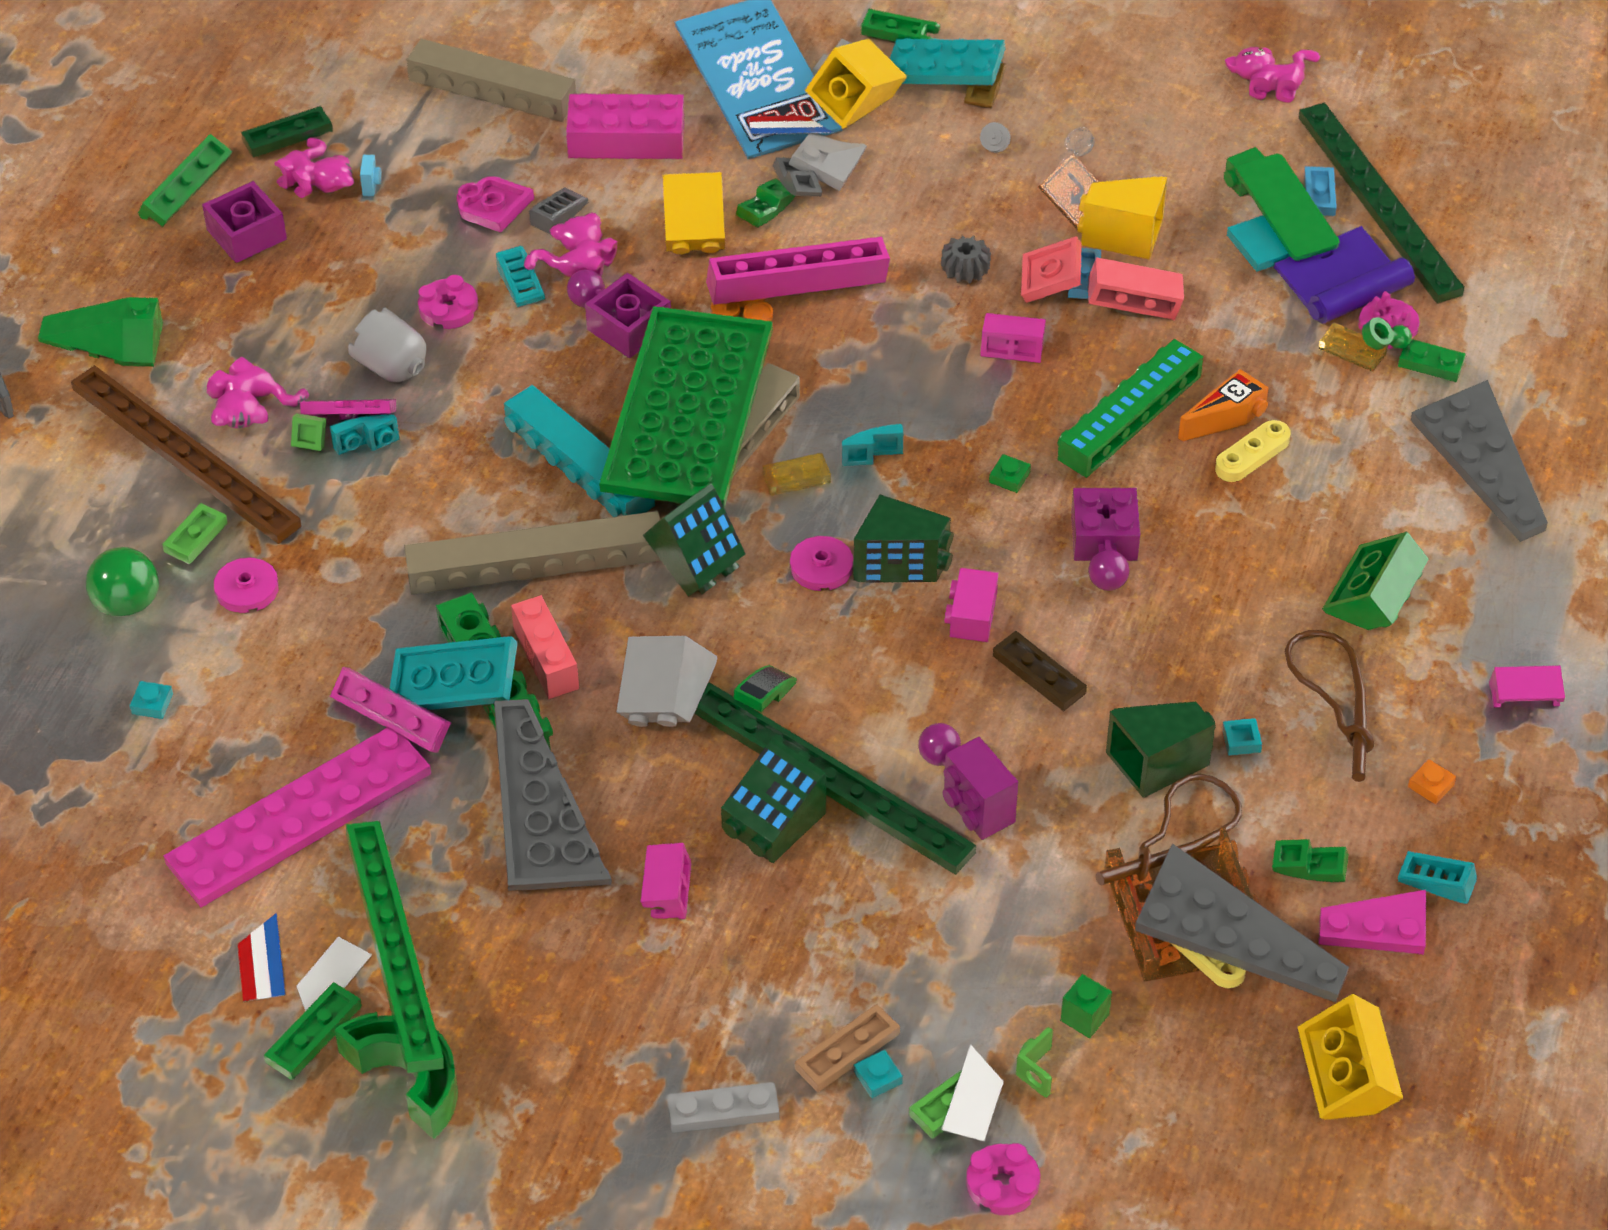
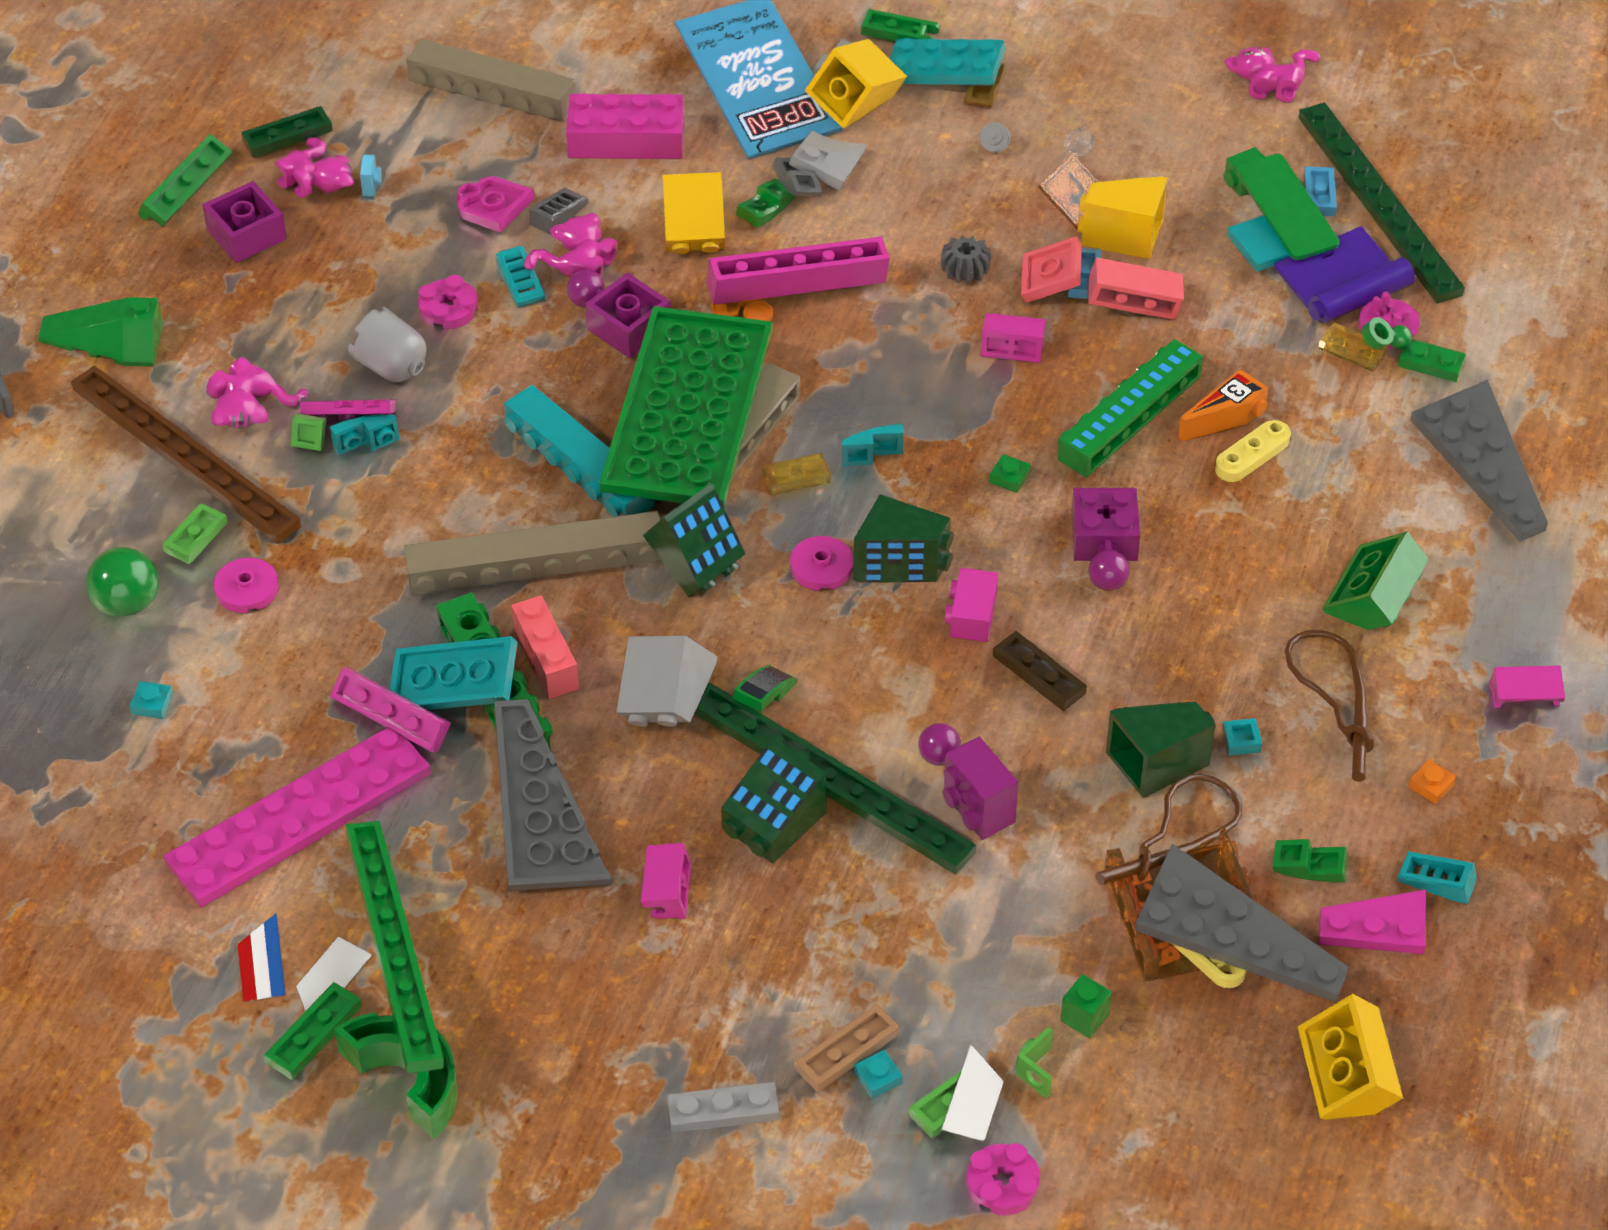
(785, 125): sticker -> none

